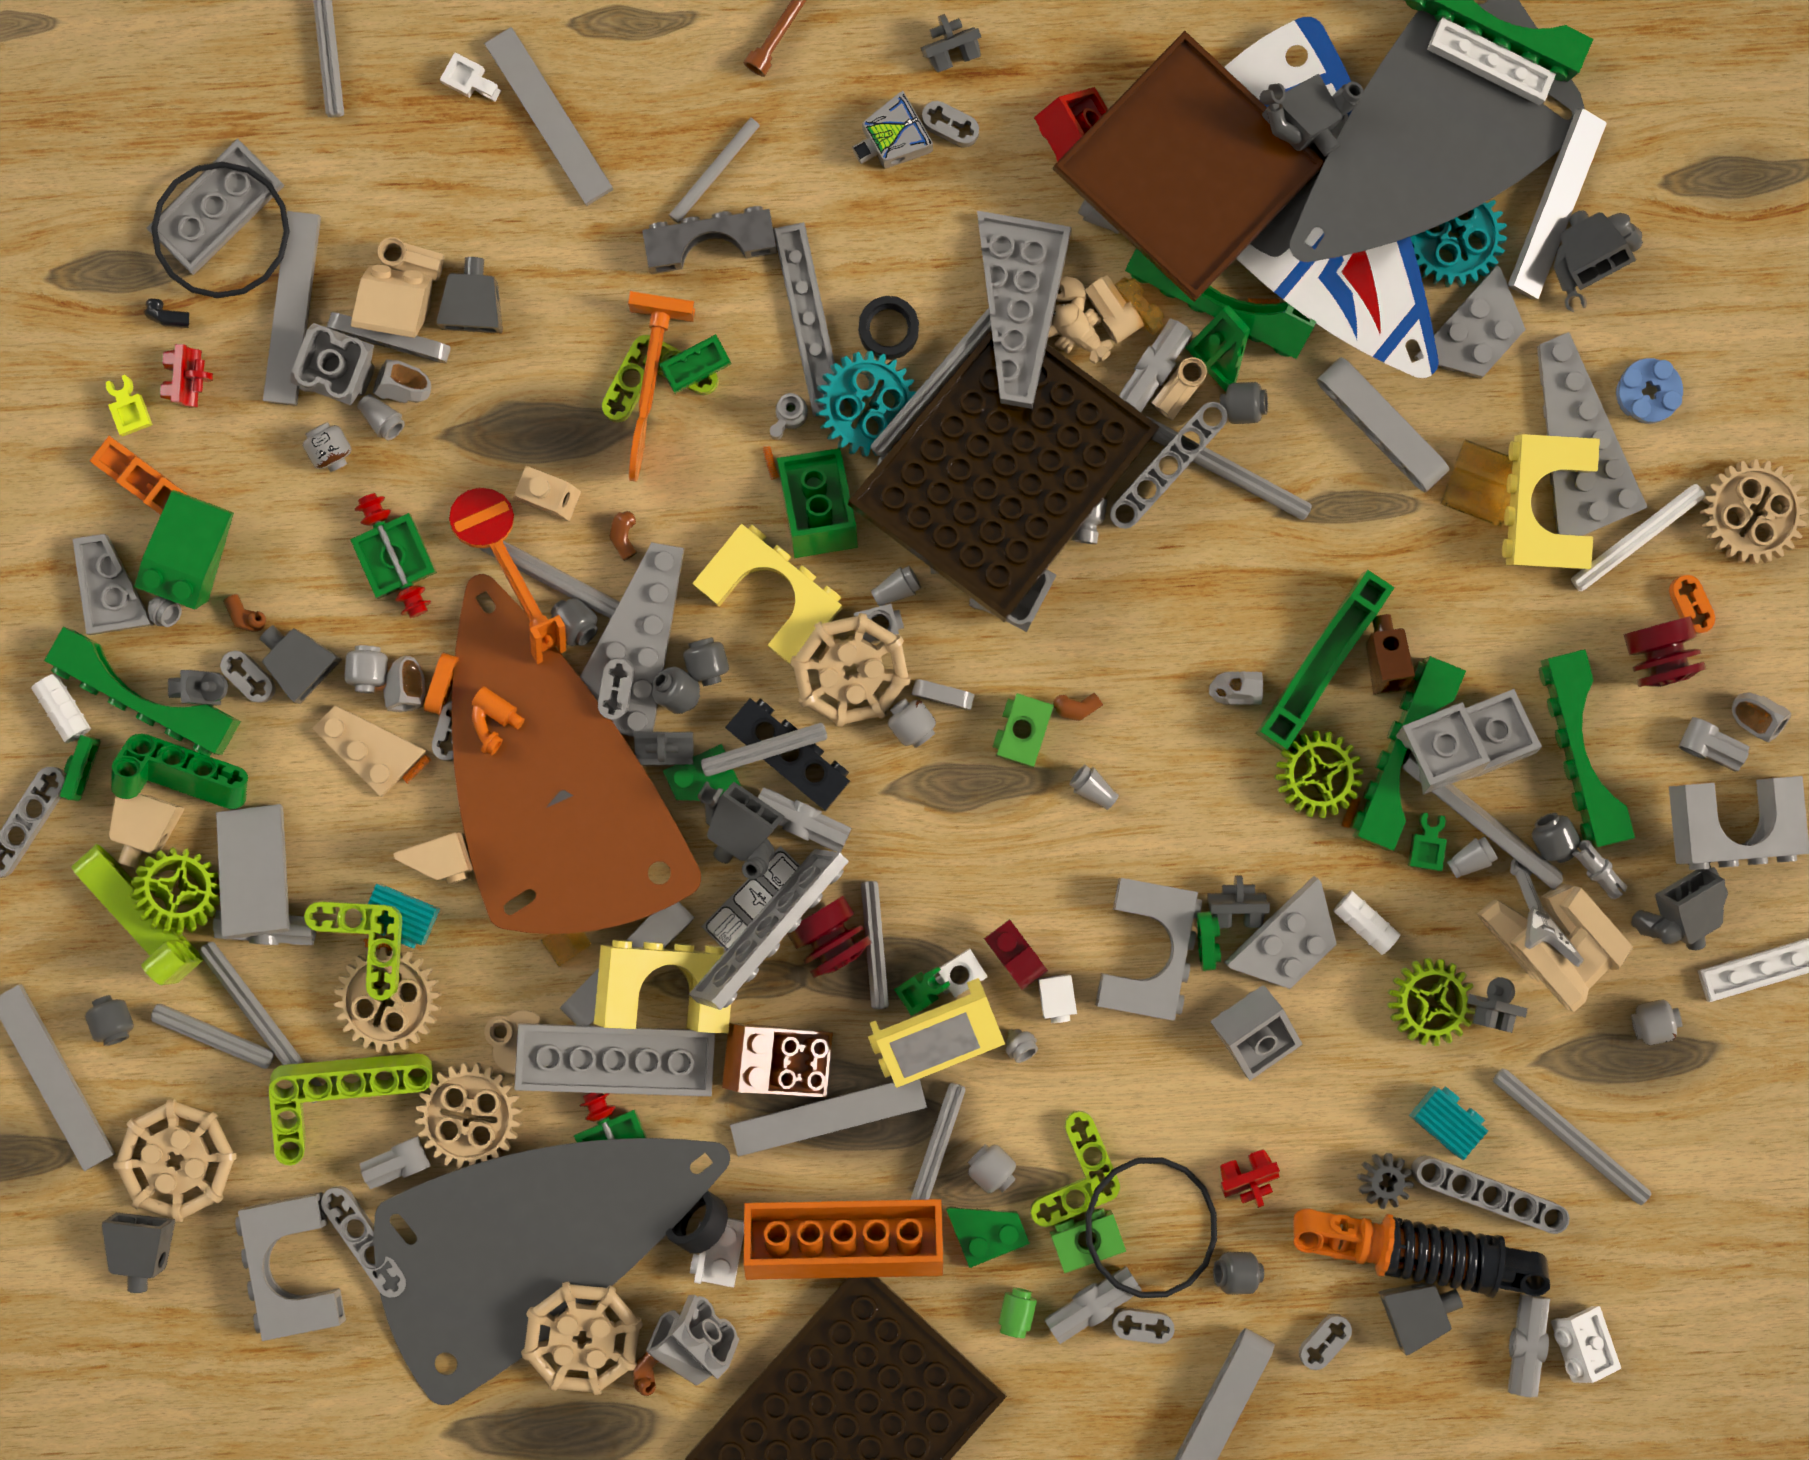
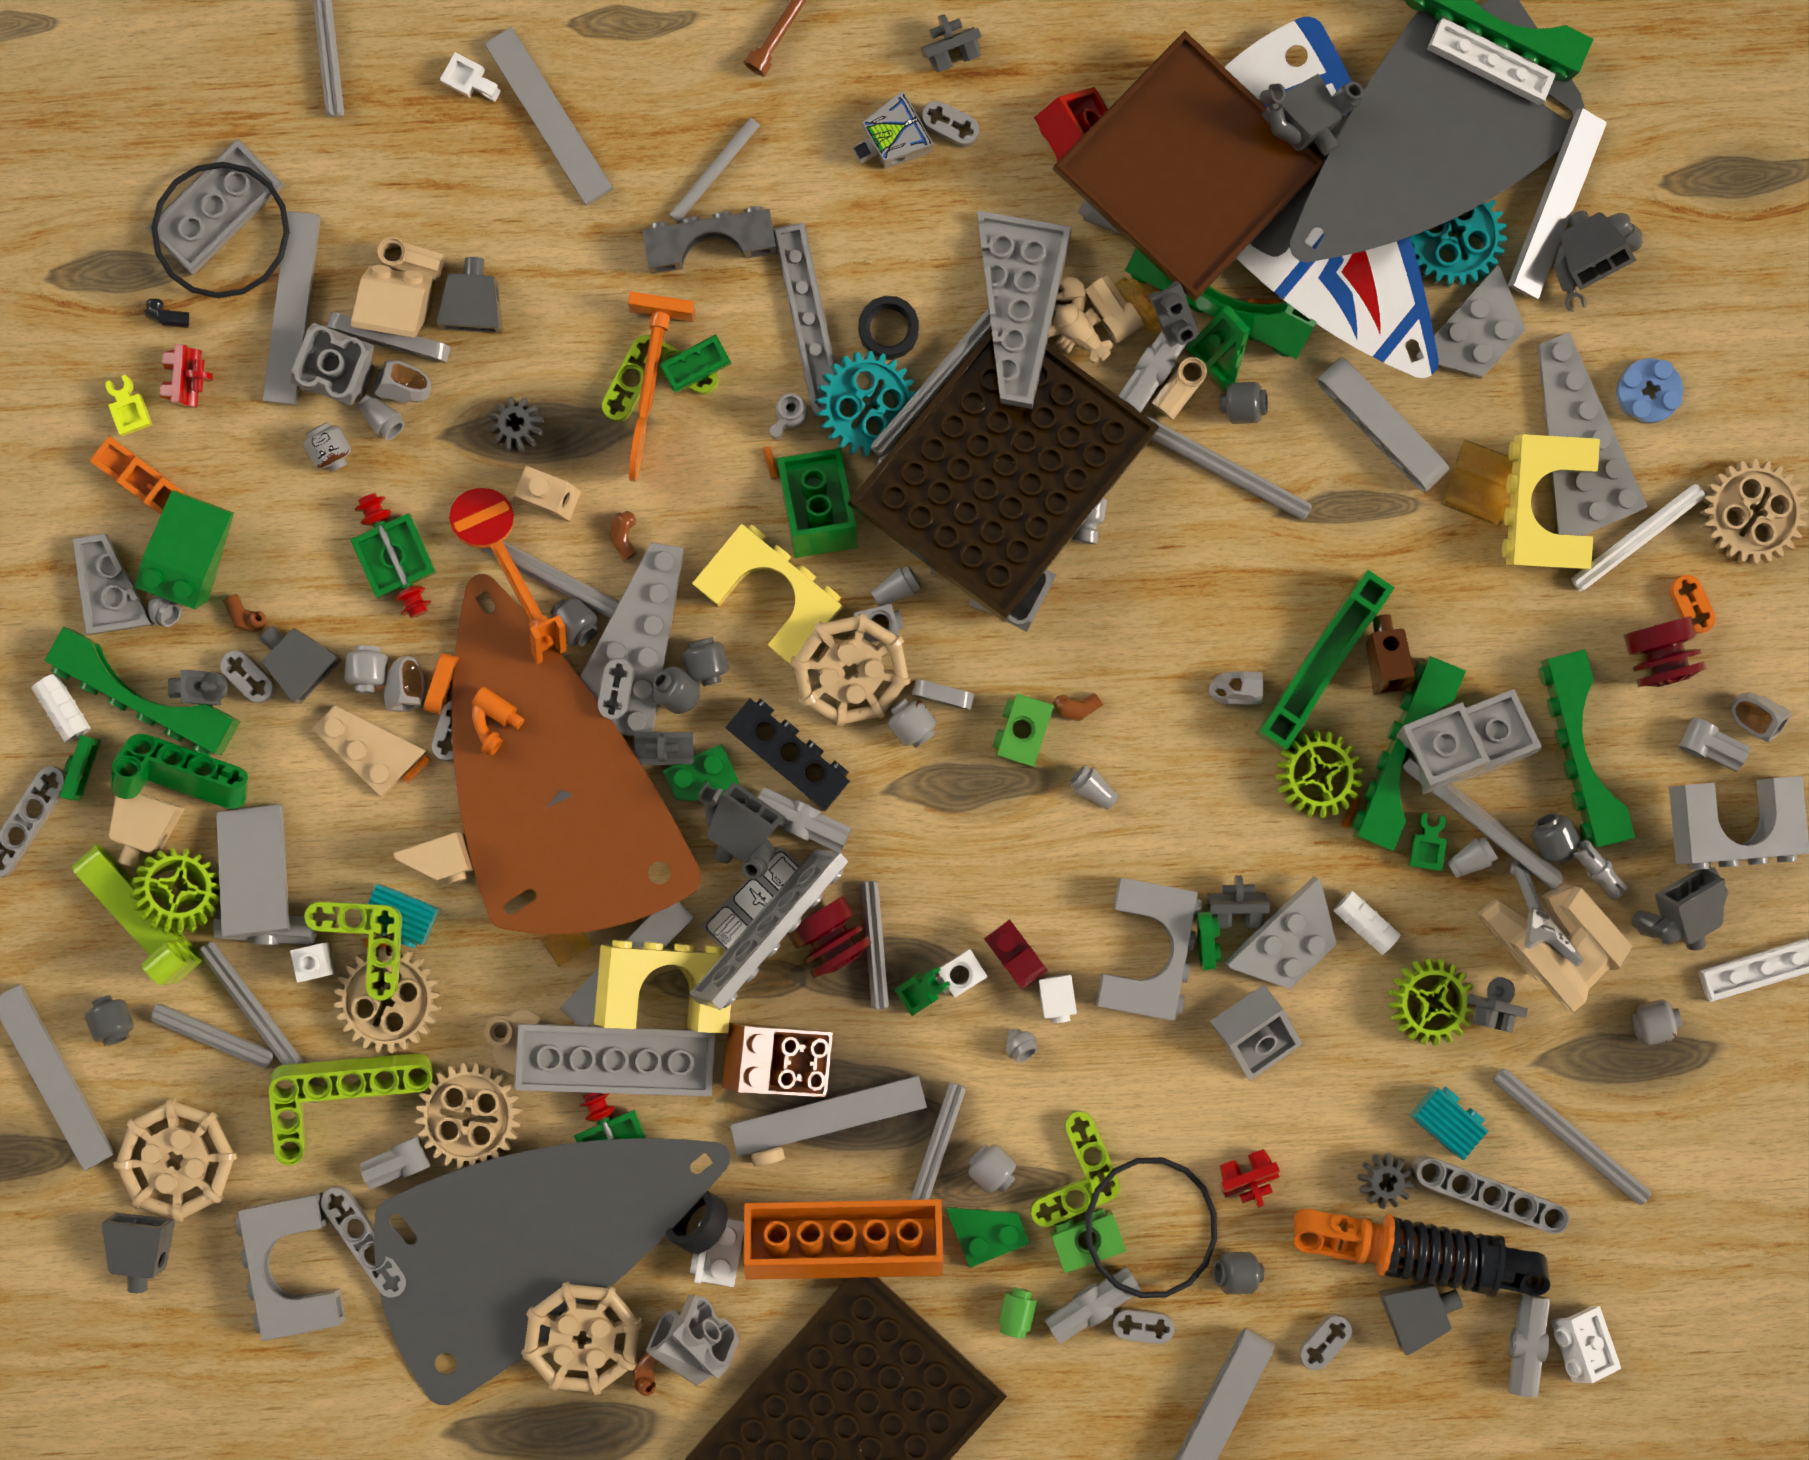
(313, 962): none -> white brick
(525, 415): none -> dark grey gear
(764, 749): light grey axle -> none
(767, 1156): none -> tan tile
(937, 1037): panel -> none
(1174, 315): none -> dark grey hips
(1183, 457): light grey beam -> none

